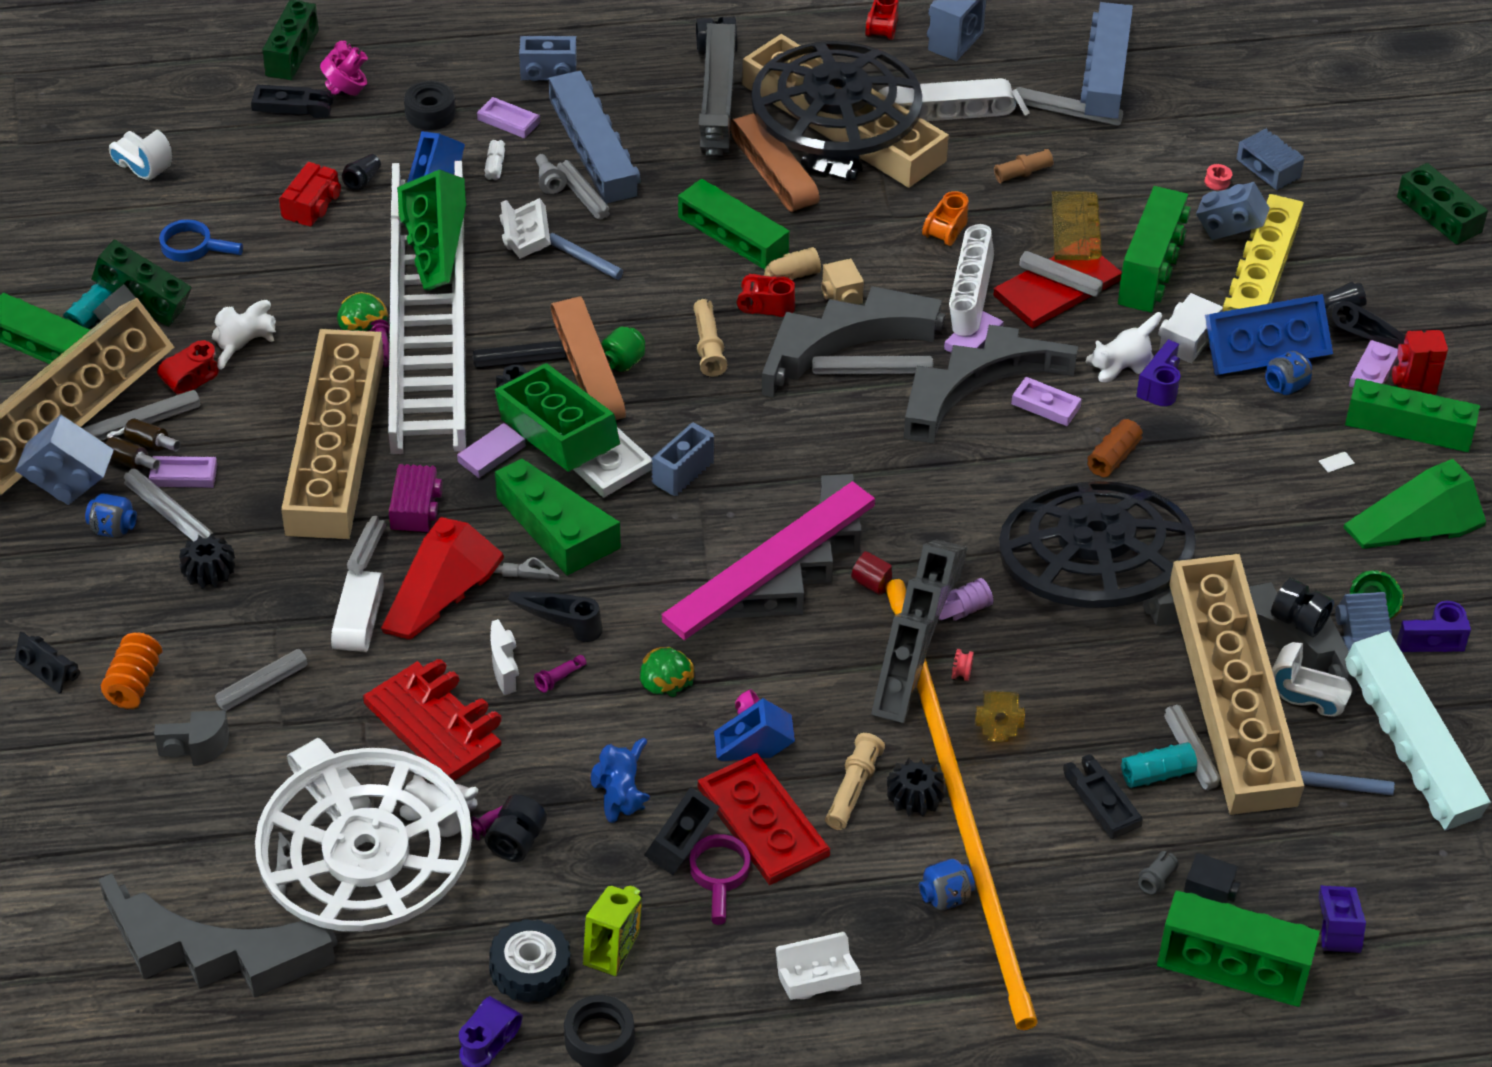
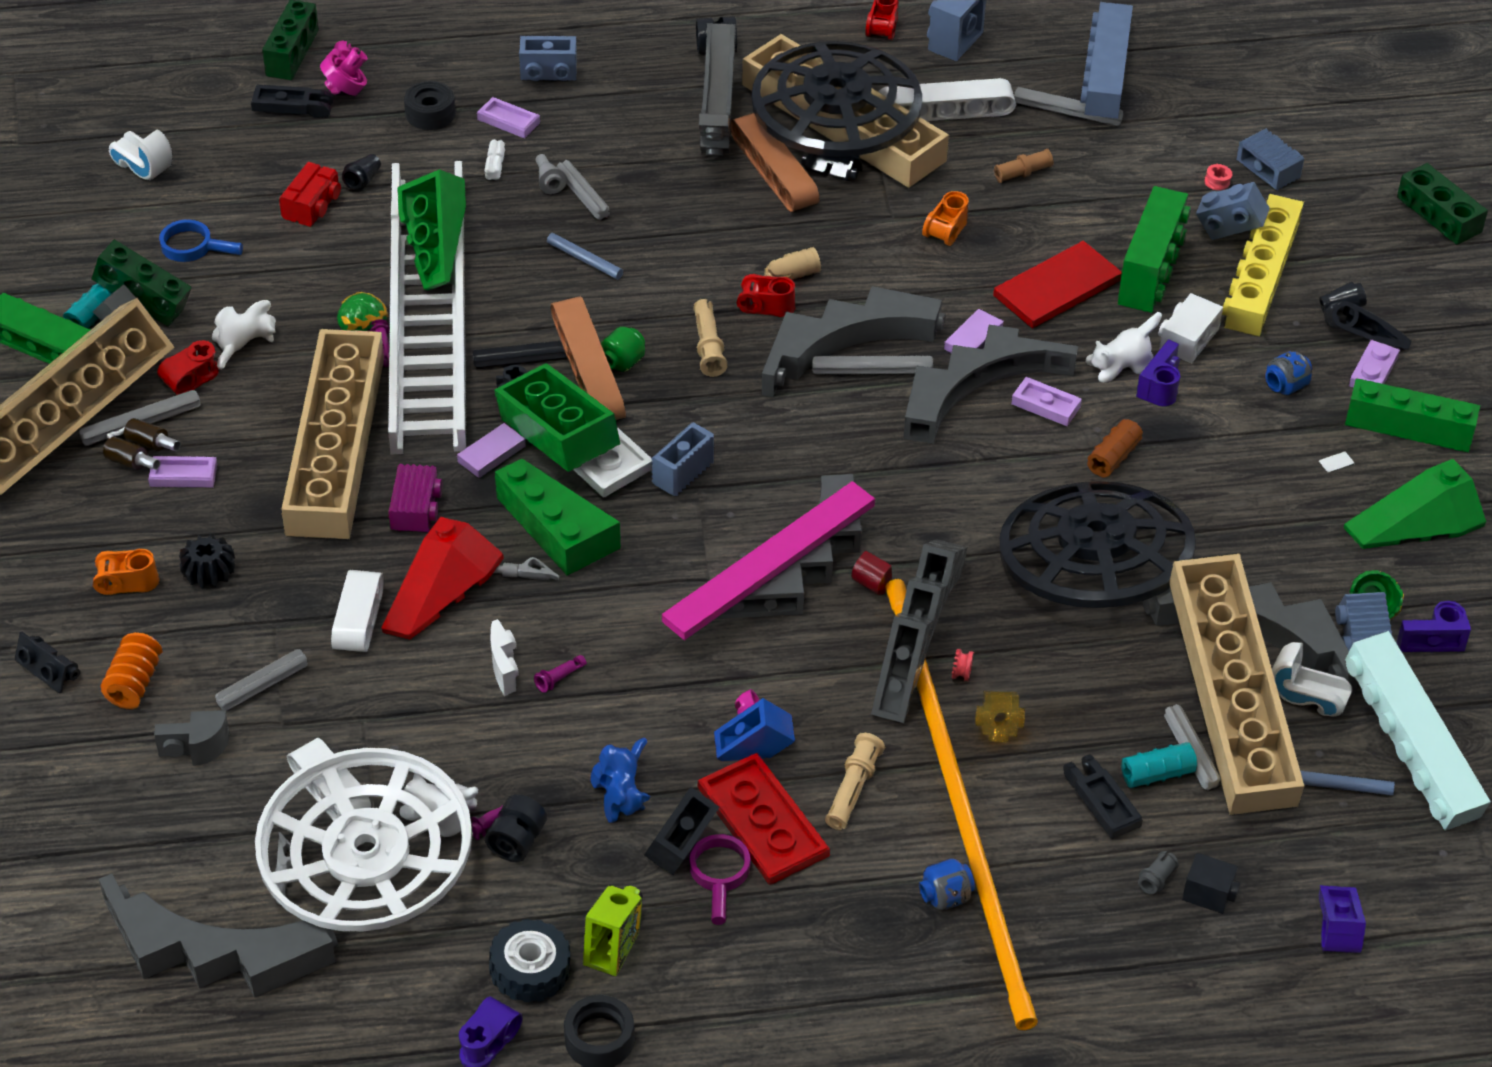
(64, 460): sand blue brick -> none
(110, 515): blue head -> none
(126, 570): none -> orange piece
(165, 505): light grey axle -> none
(366, 545): light grey axle -> none
(435, 153): blue slope -> none
(435, 727): red hinge -> none
(525, 227): white bracket -> none
(571, 611): black piece -> none
(594, 137): sand blue brick -> none
(666, 671): green hair -> none
(733, 223): green brick -> none
(817, 966): white bracket -> none
(842, 282): tan brick -> none
(915, 787): black gear -> none
(967, 600): lavender hinge -> none
(971, 280): white beam -> none
(1021, 103): white sticker -> none
(1061, 273): light grey axle -> none
(1076, 225): clear yellow windscreen -> none
(1237, 948): green brick -> none
(1260, 333): blue plate -> none
(1300, 606): black wheel -> none
(1421, 361): red brick -> none

